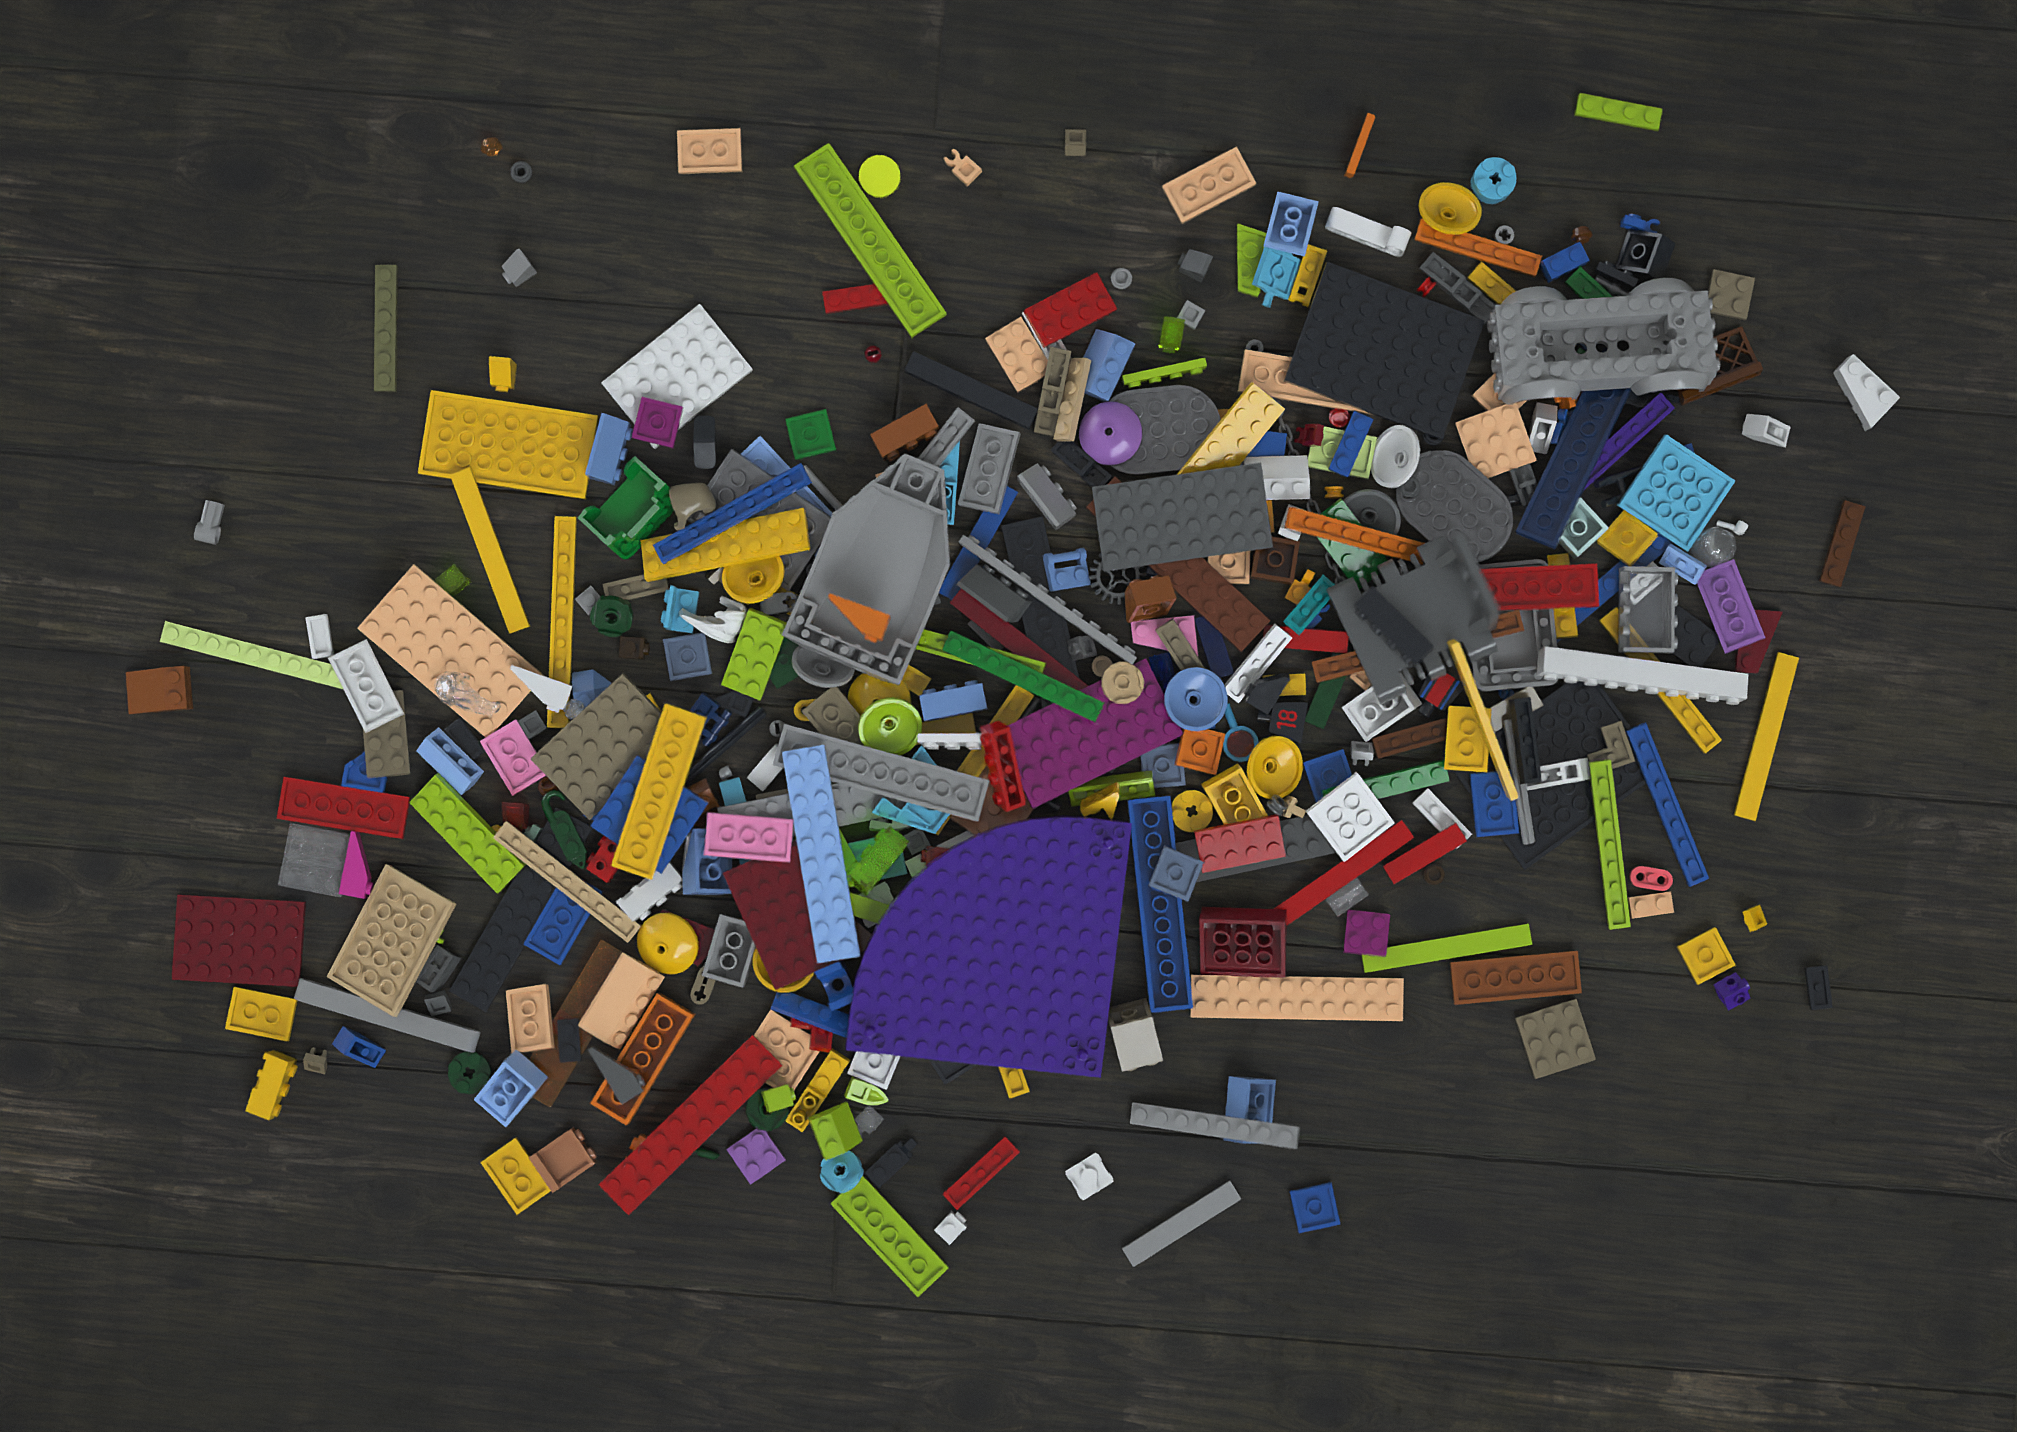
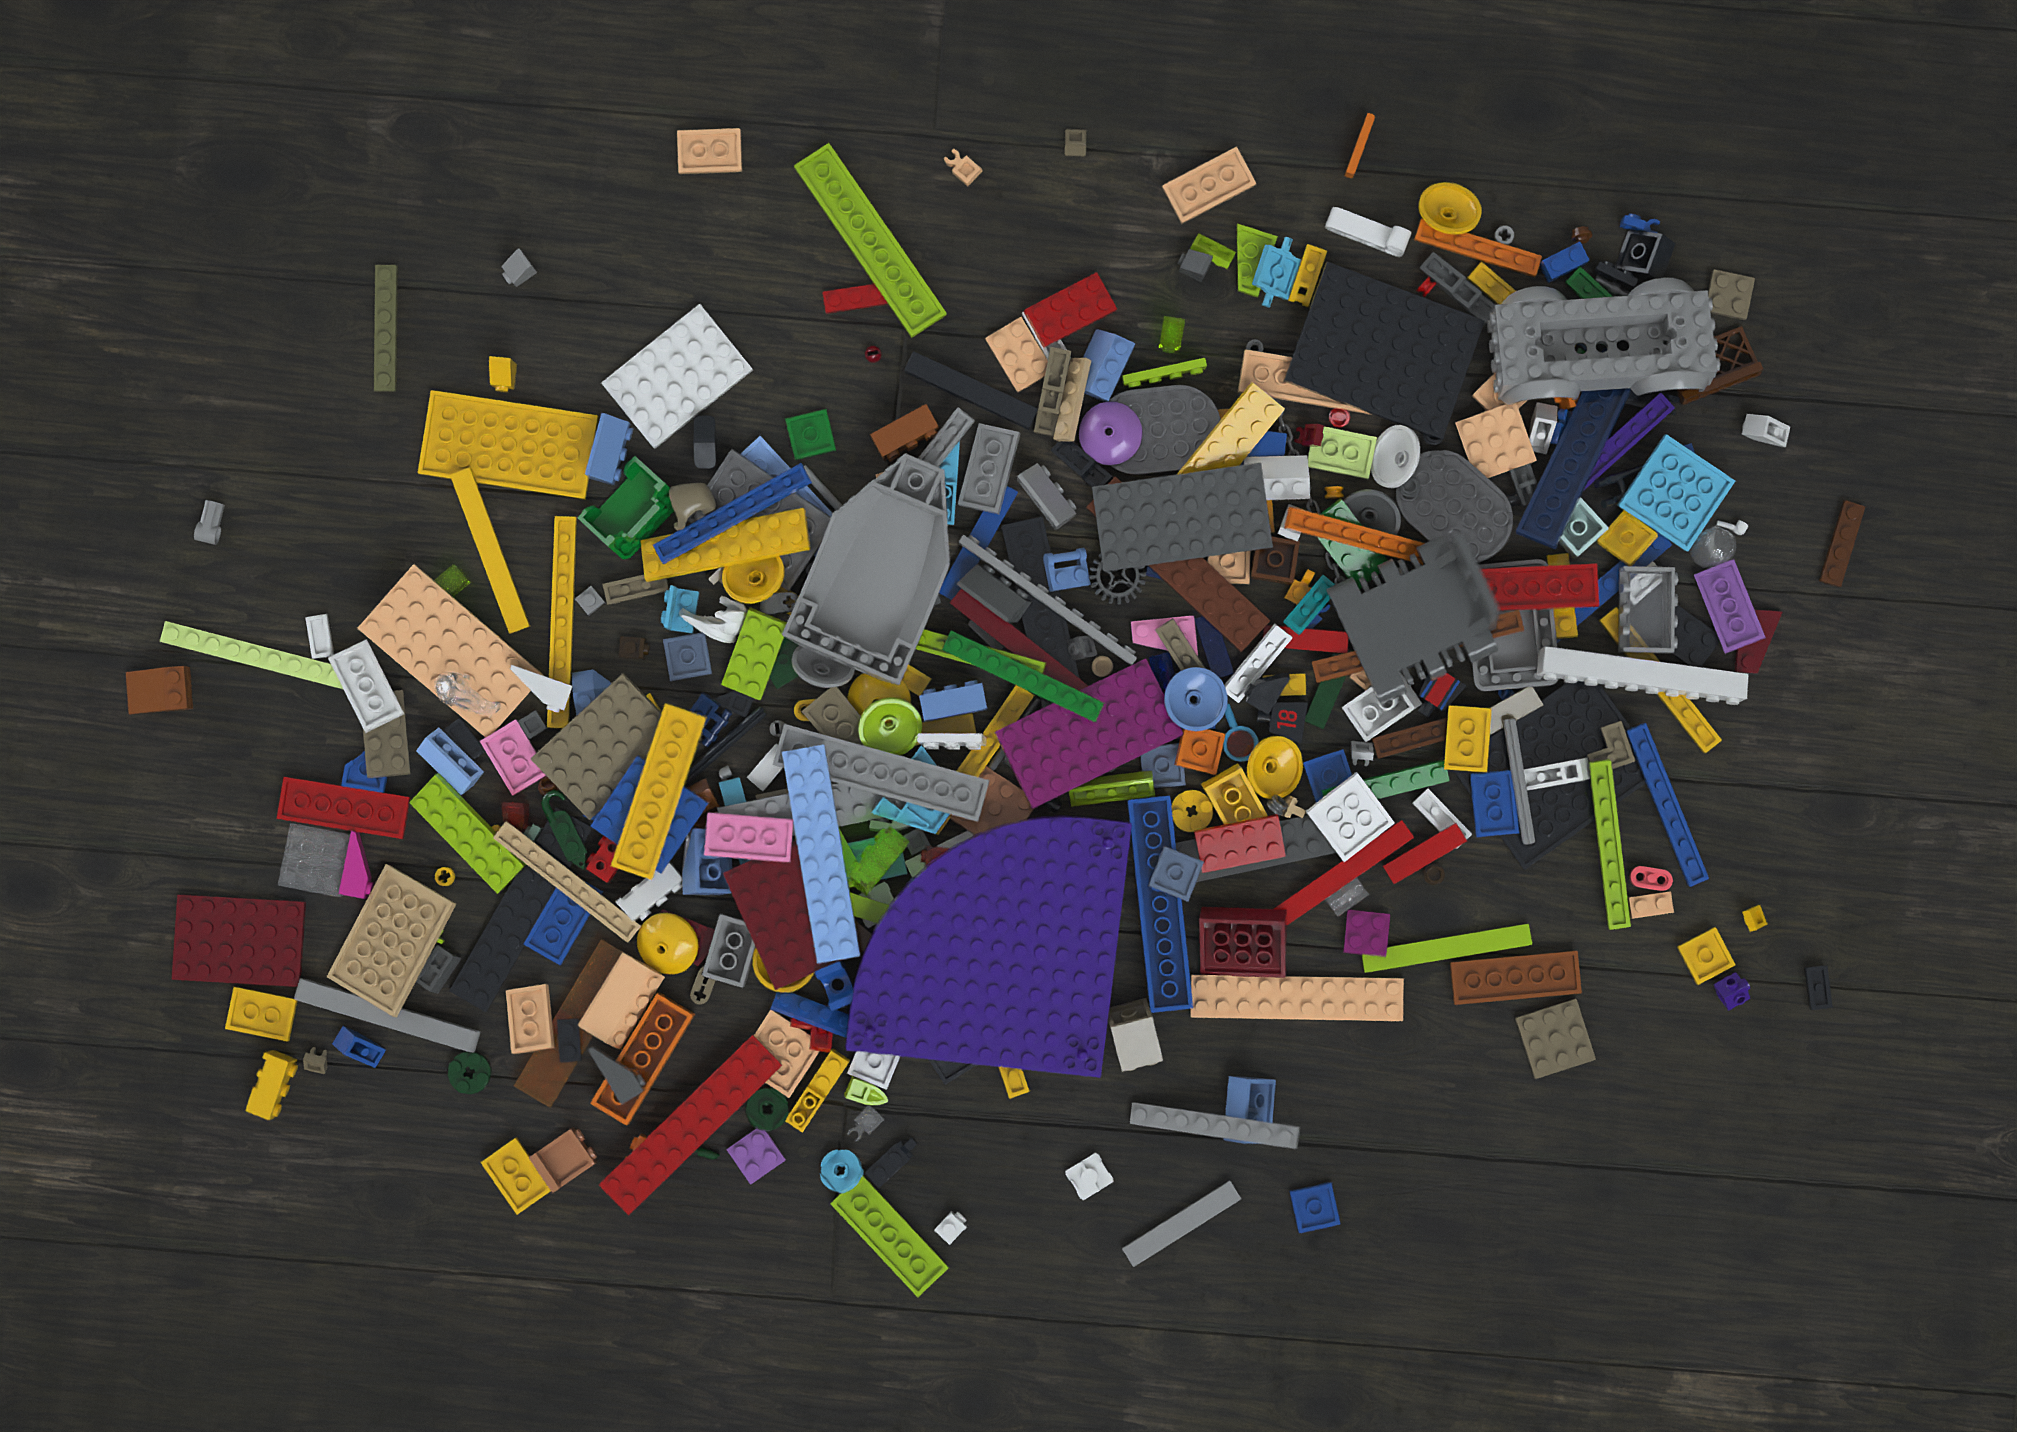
(438, 1003): dark grey plate -> none
(439, 872): none -> yellow bush
(491, 146): clear orange plate -> none
(510, 1088): light blue slope -> none
(521, 165): dark grey plate -> none
(573, 708): clear plate -> none
(615, 605): dark green plate -> none
(657, 422): magenta plate -> none
(778, 1098): lime brick -> none
(835, 1130): lime slope -> none
(865, 619): orange slope -> none
(879, 176): neon yellow tile -> none
(981, 1173): red plate -> none
(1002, 765): red brick -> none
(1105, 799): yellow slope -> none
(1121, 278): light grey plate -> none
(1122, 683): tan tile -> none
(1149, 598): dark orange slope -> none
(1191, 314): light grey plate -> none
(1221, 255): none -> lime plate
(1291, 224): light blue slope -> none
(1350, 444): blue plate -> none
(1393, 626): black brick -> none
(1482, 183): medium azure brick -> none
(1482, 719): yellow tile -> none
(1525, 740): black plate -> none
(1618, 112): lime plate -> none
(1684, 564): light blue plate -> none
(1766, 736): yellow tile -> none
(1865, 391): white wedge -> none

